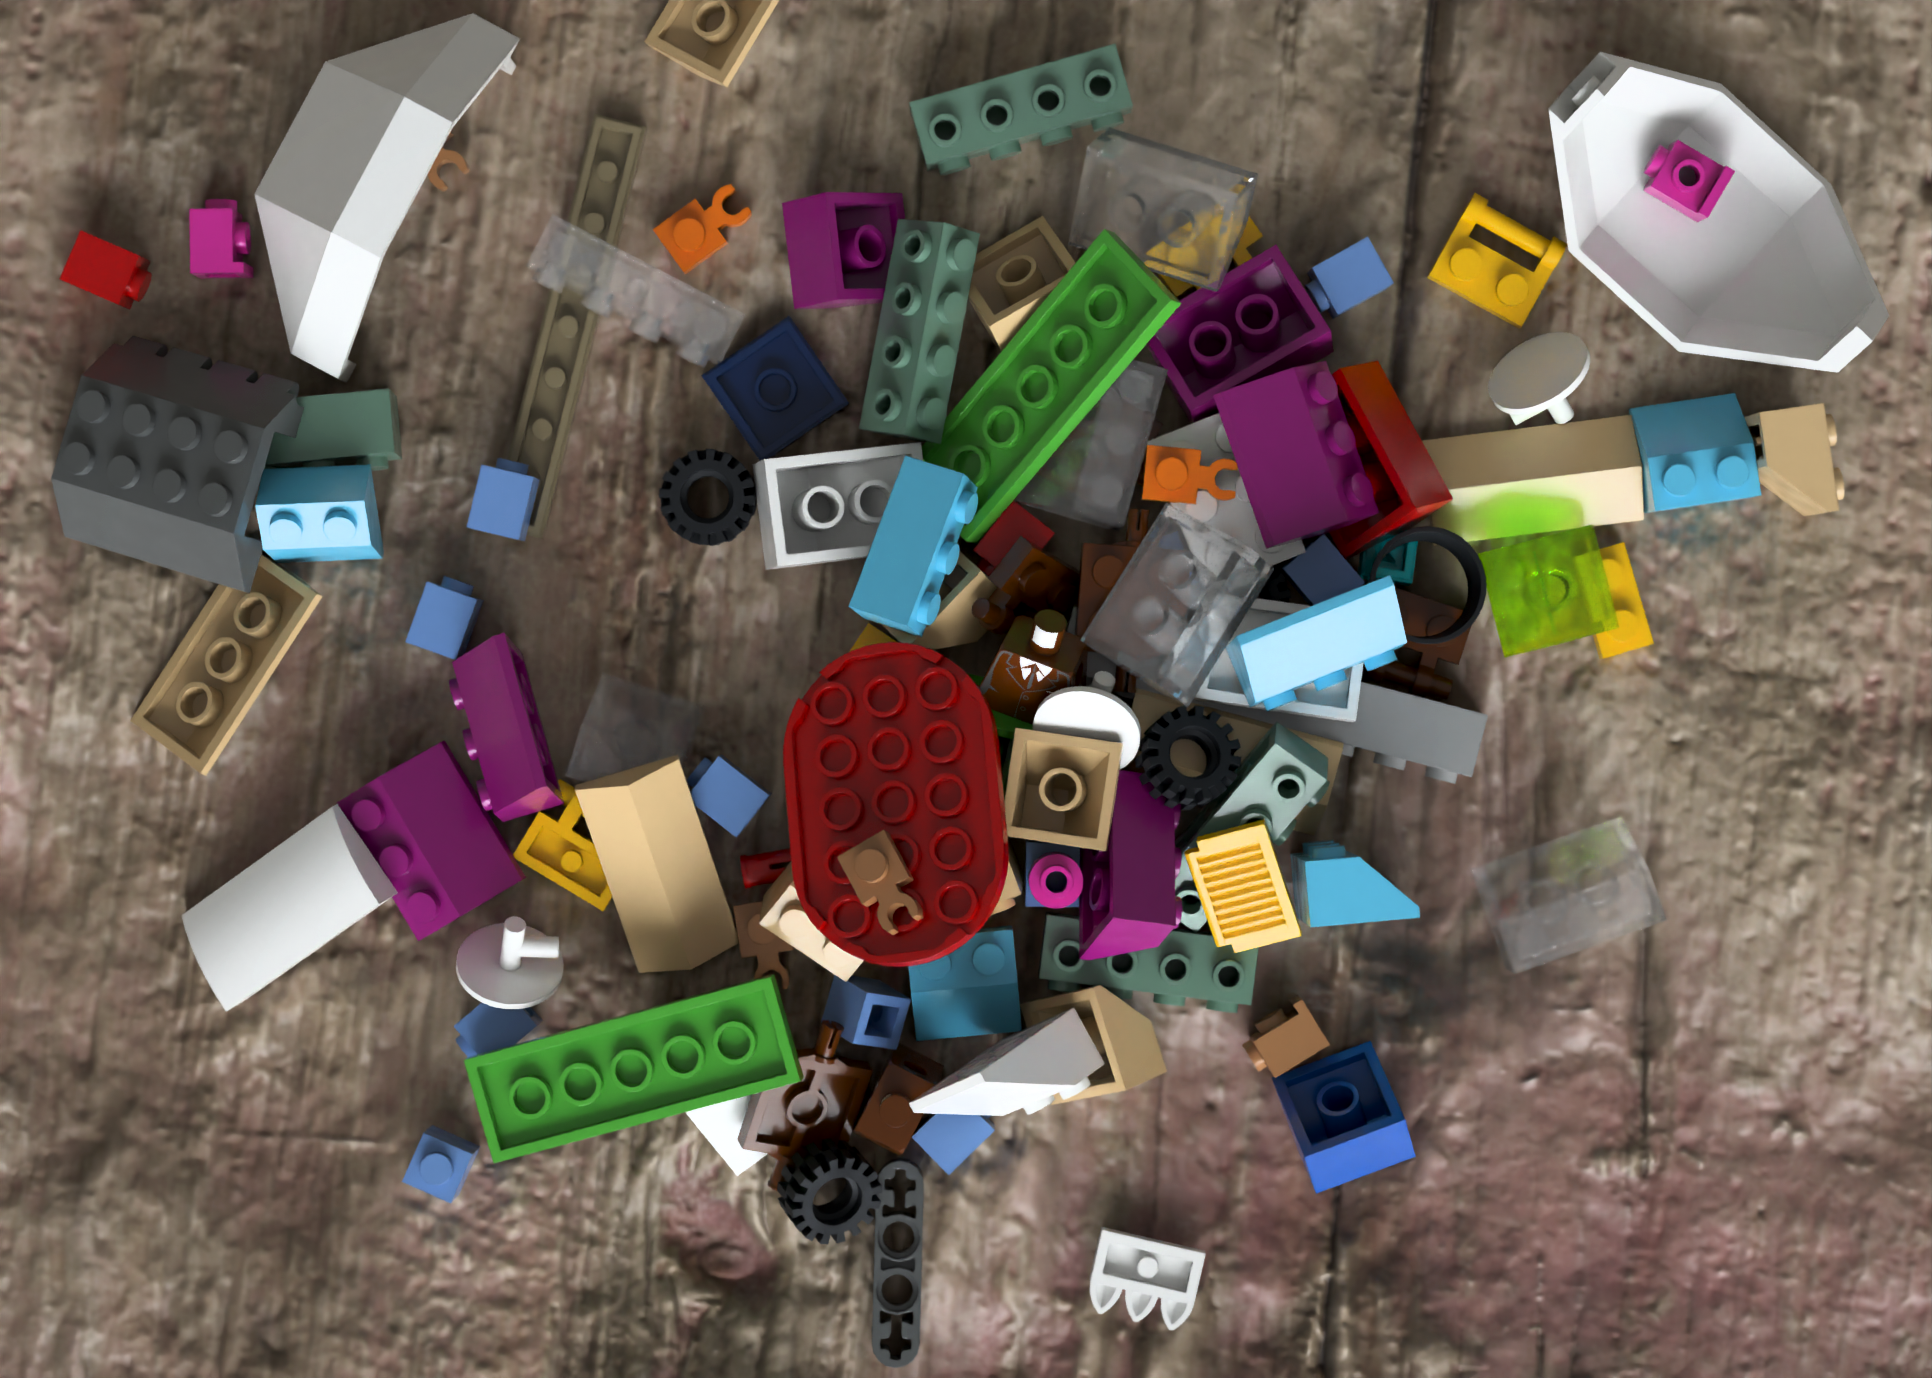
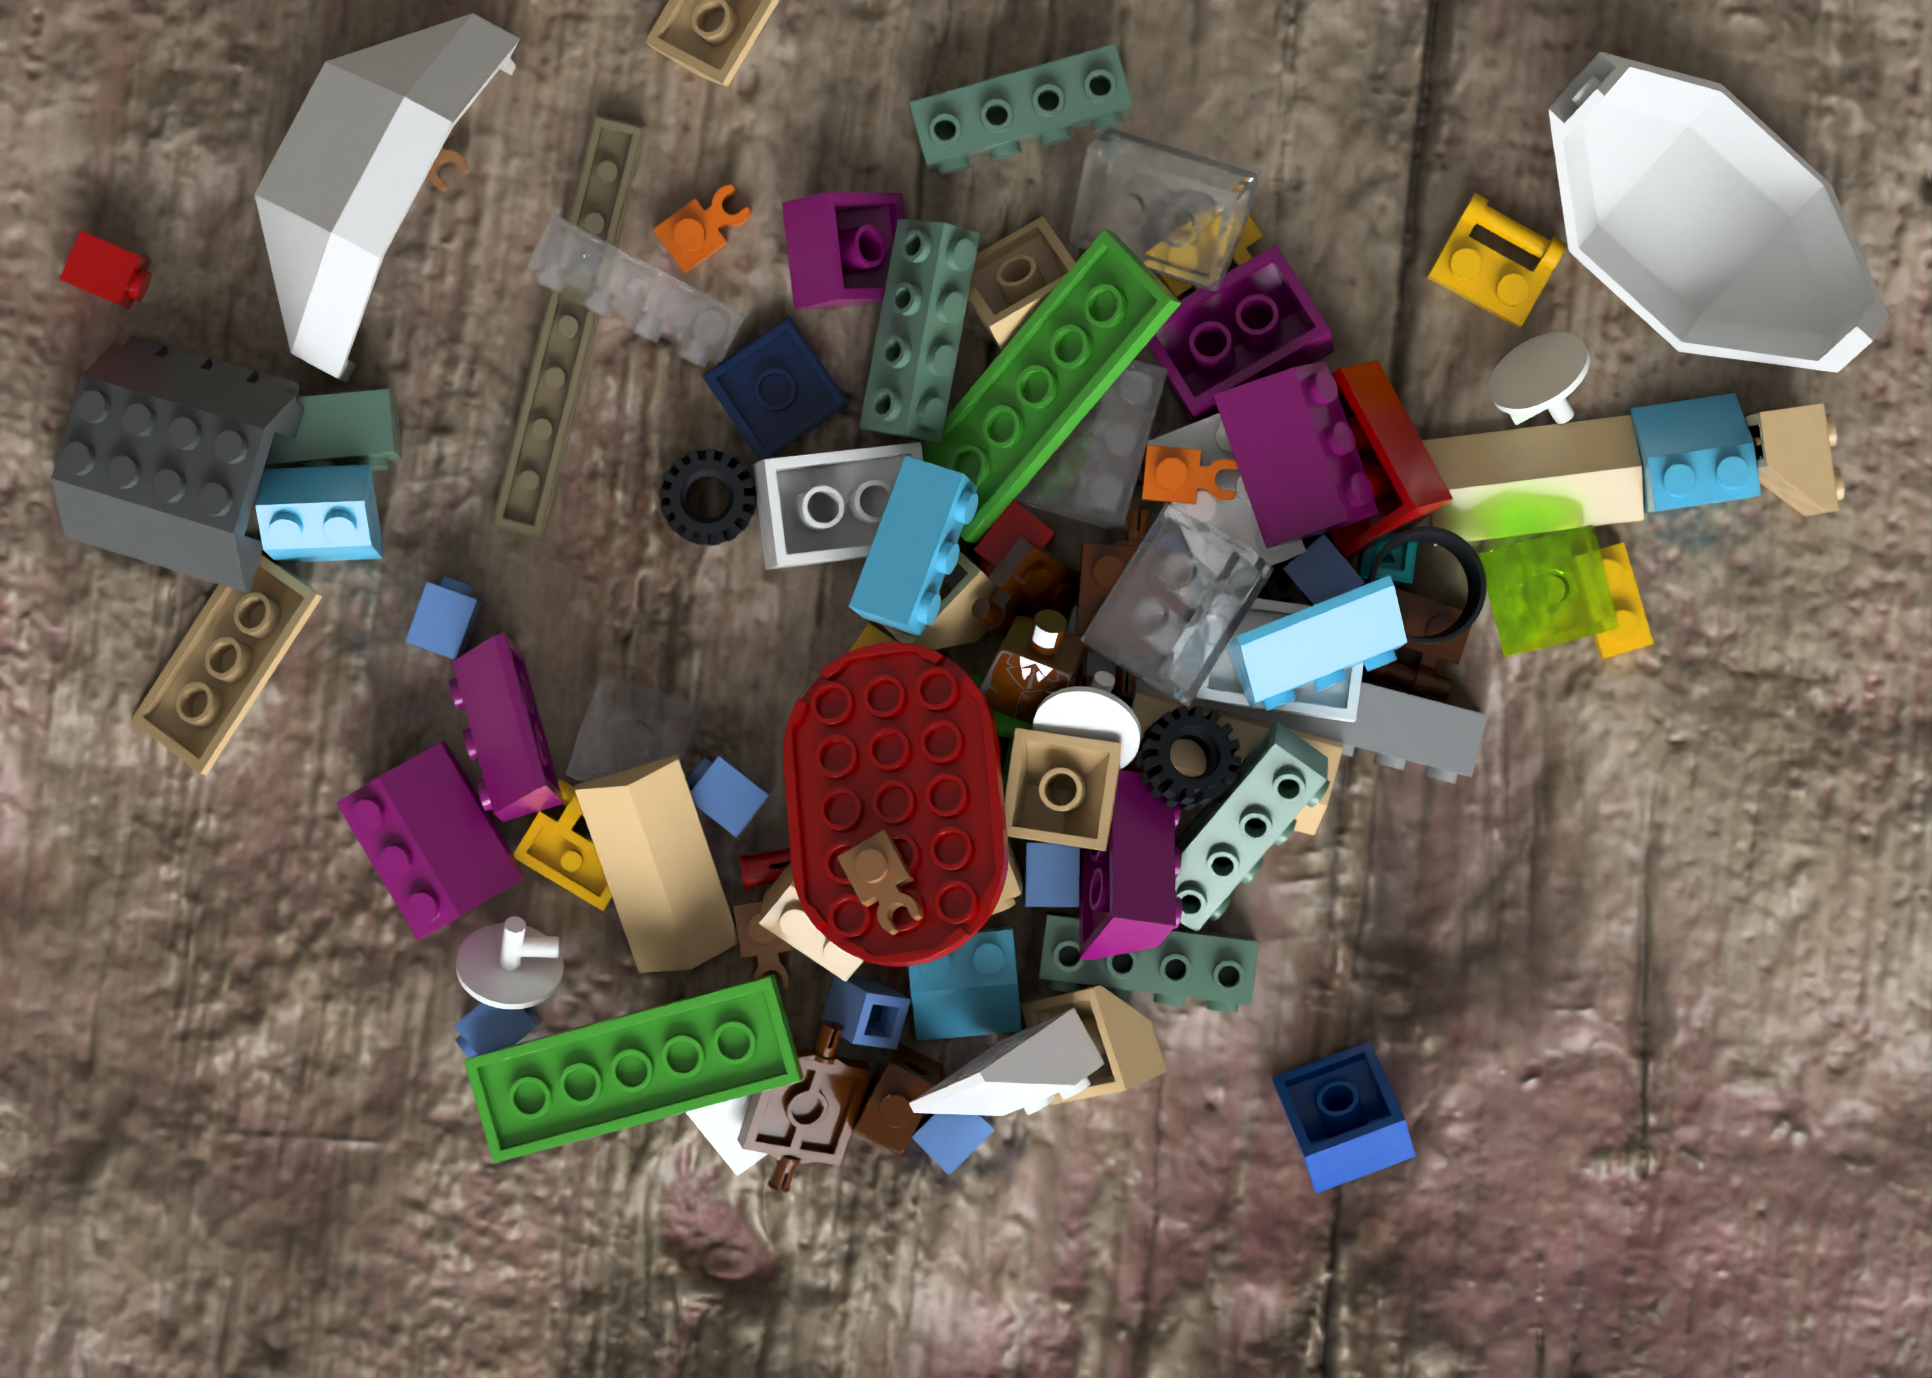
(219, 241): dark pink brick -> none
(285, 907): white slope -> none
(441, 1164): medium blue brick -> none
(503, 500): medium blue brick -> none
(842, 1212): black tyre -> none
(894, 1262): dark grey beam -> none
(1043, 867): dark pink brick -> none
(1145, 1271): white plate -> none
(1242, 887): yellow window -> none
(1285, 1039): medium nougat brick -> none
(1343, 888): medium azure slope -> none
(1348, 279): medium blue brick -> none
(1568, 895): clear slope -> none
(1694, 200): dark pink brick -> none

